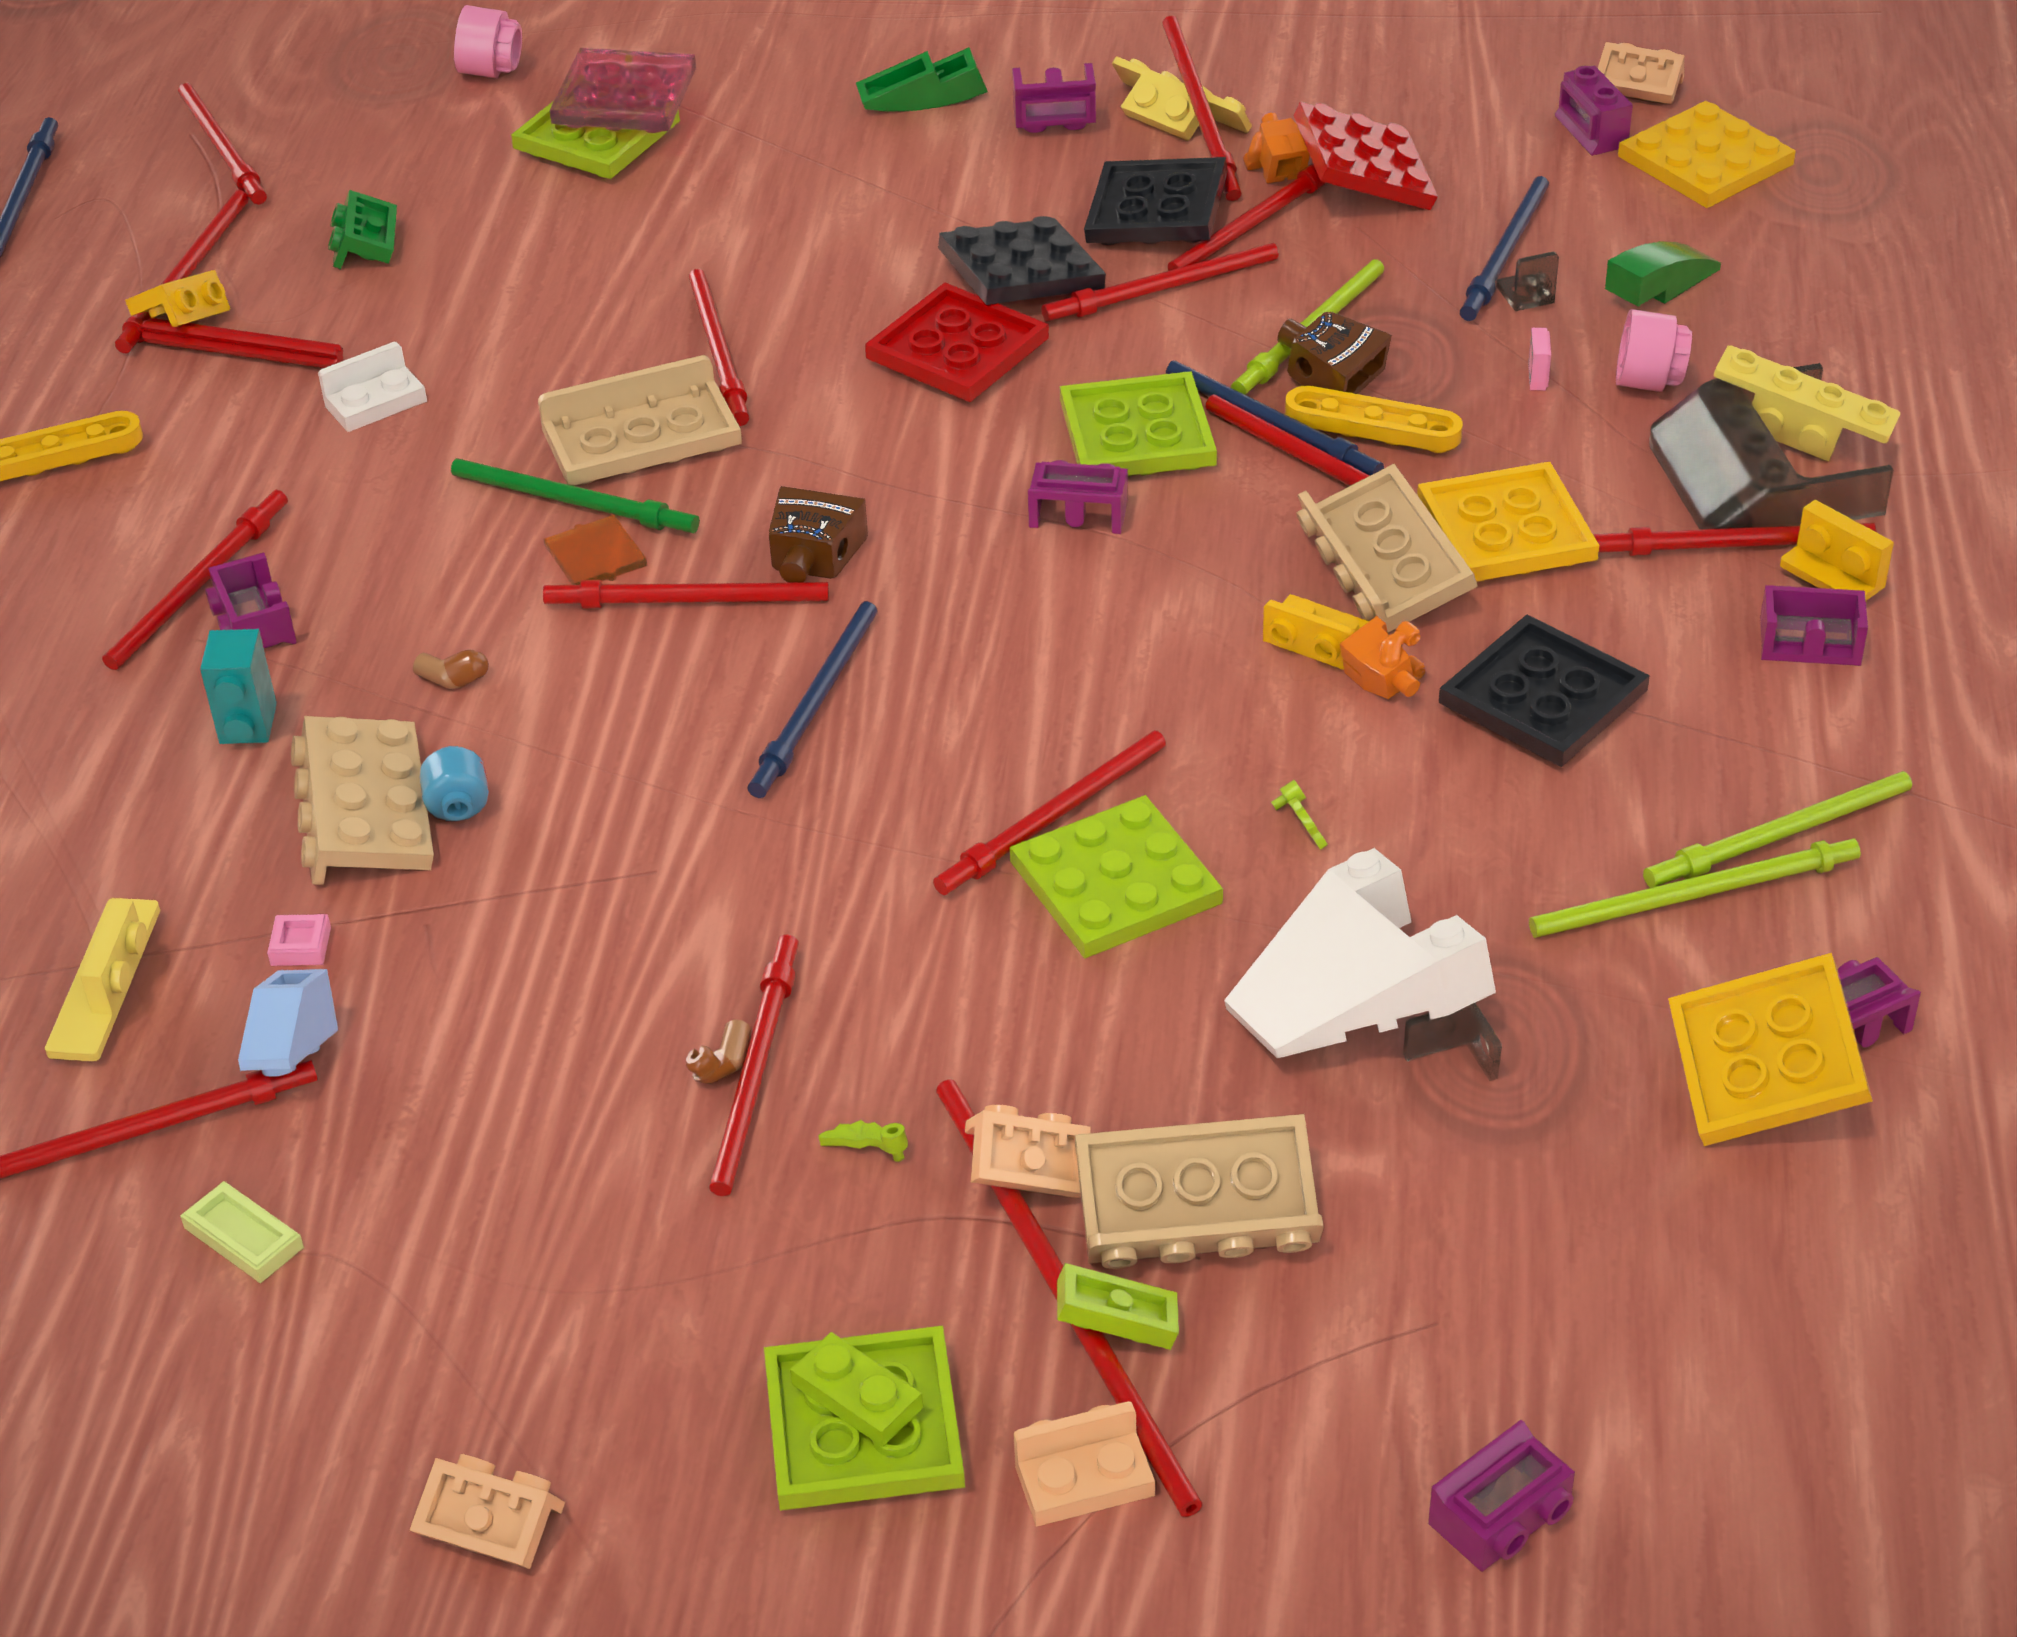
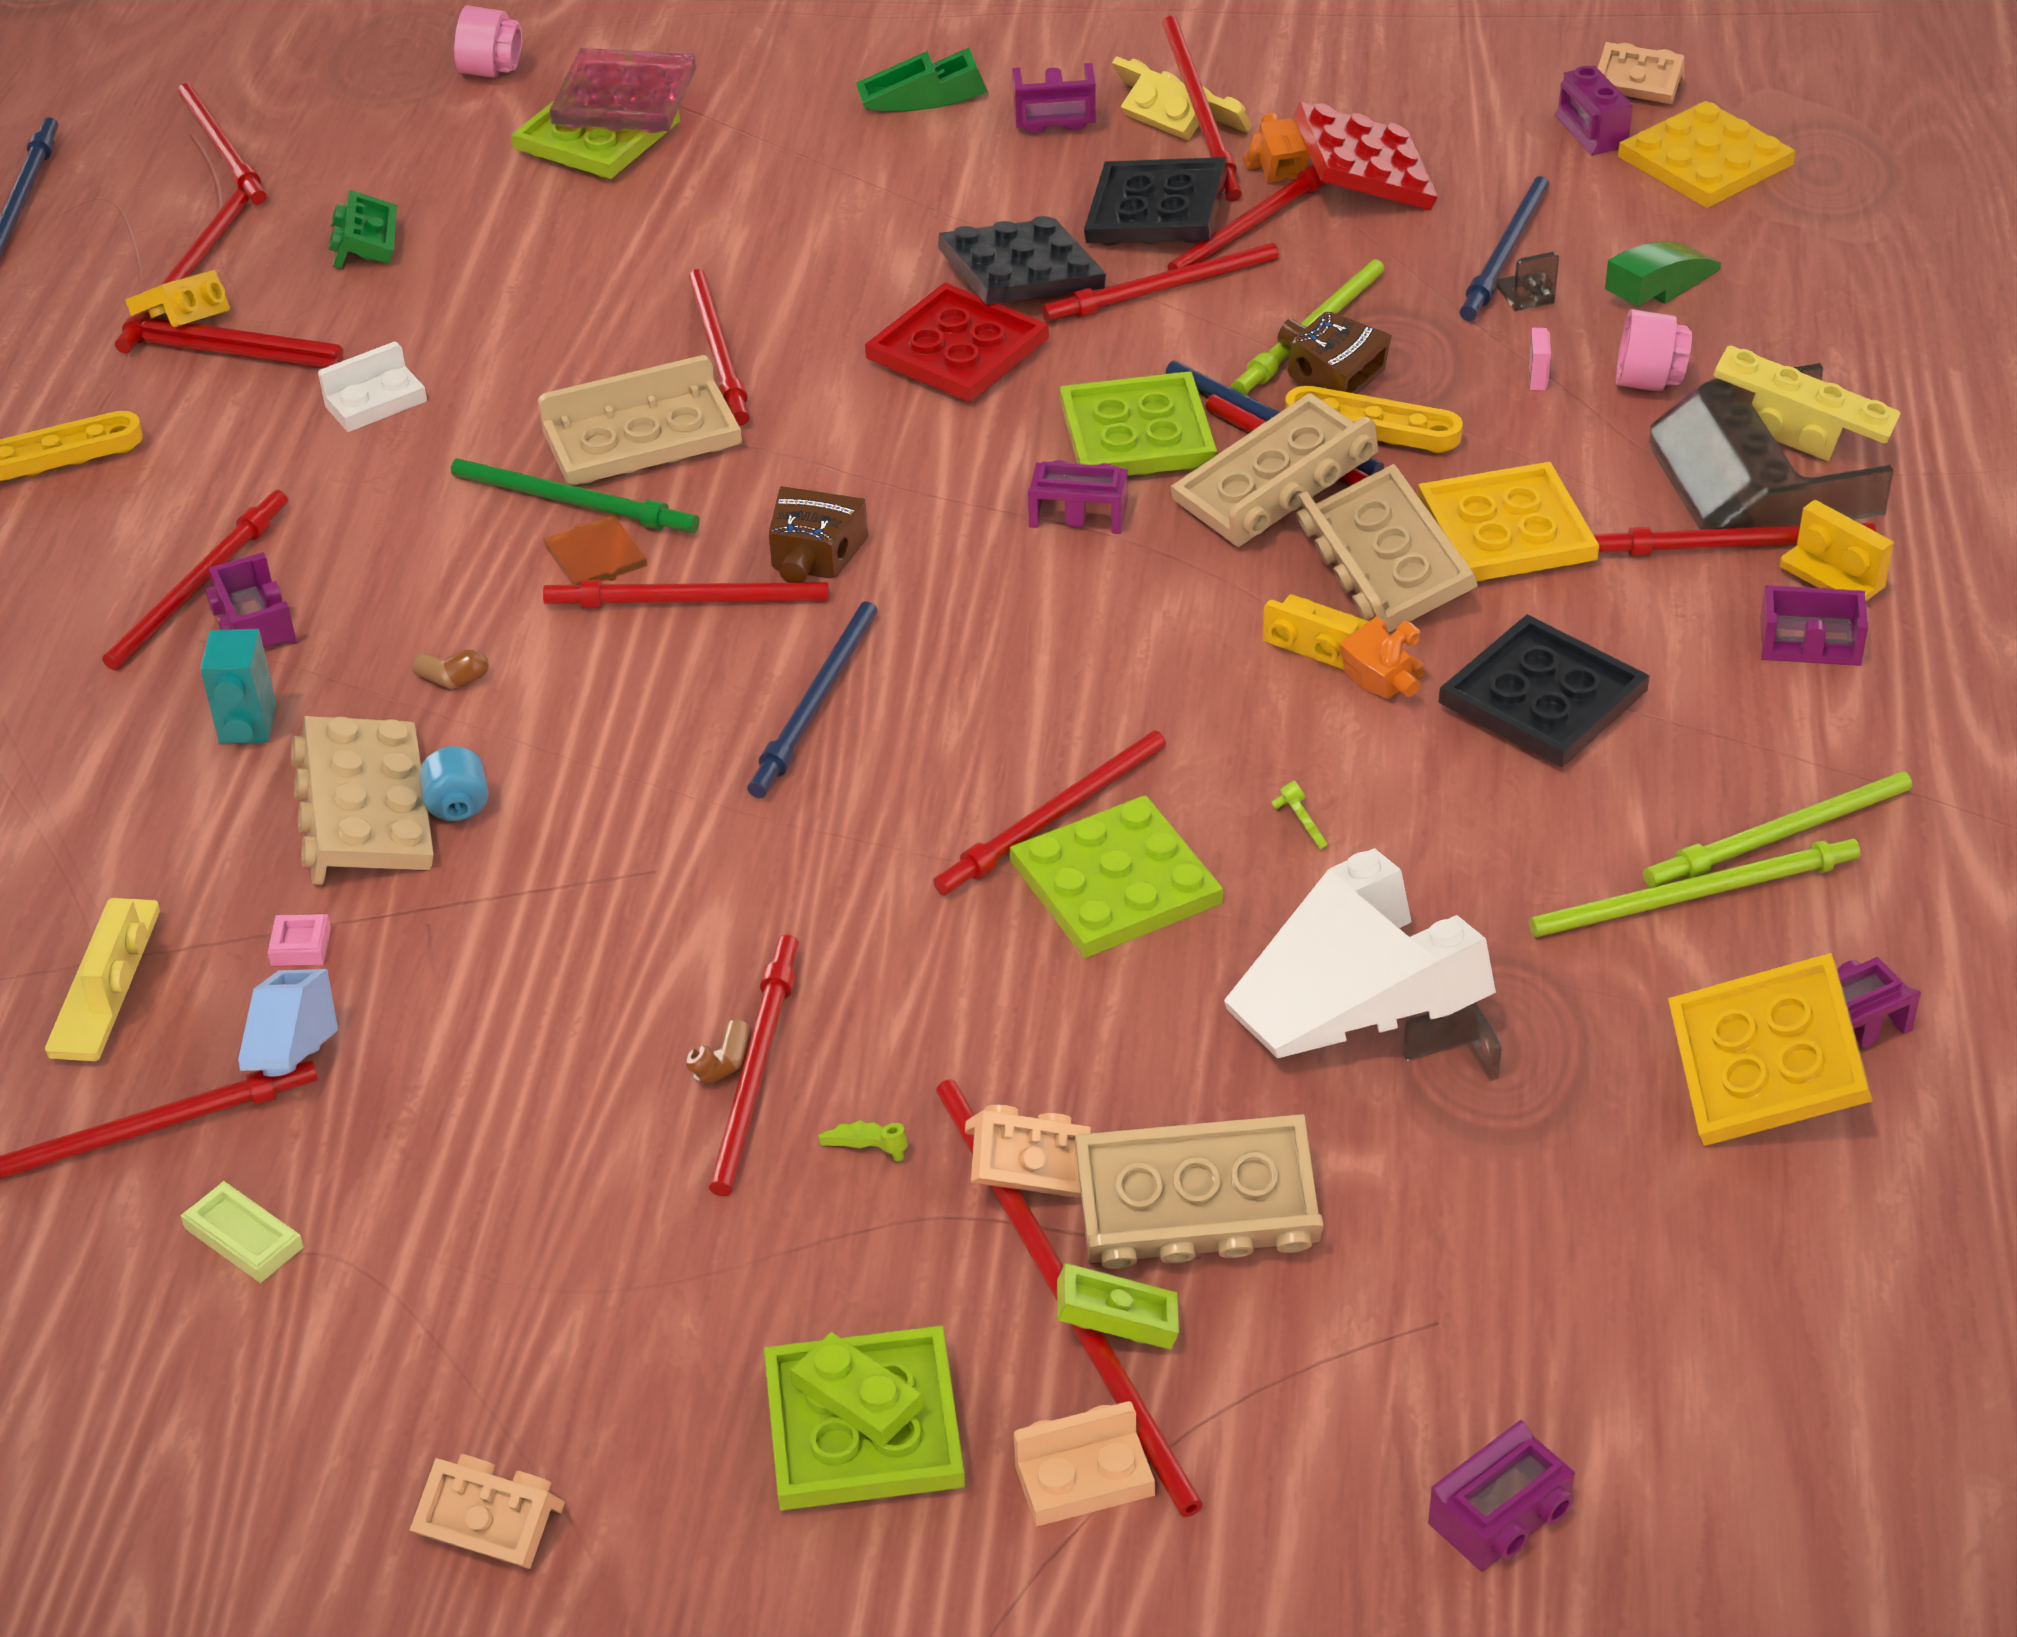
(1265, 470): none -> tan bracket

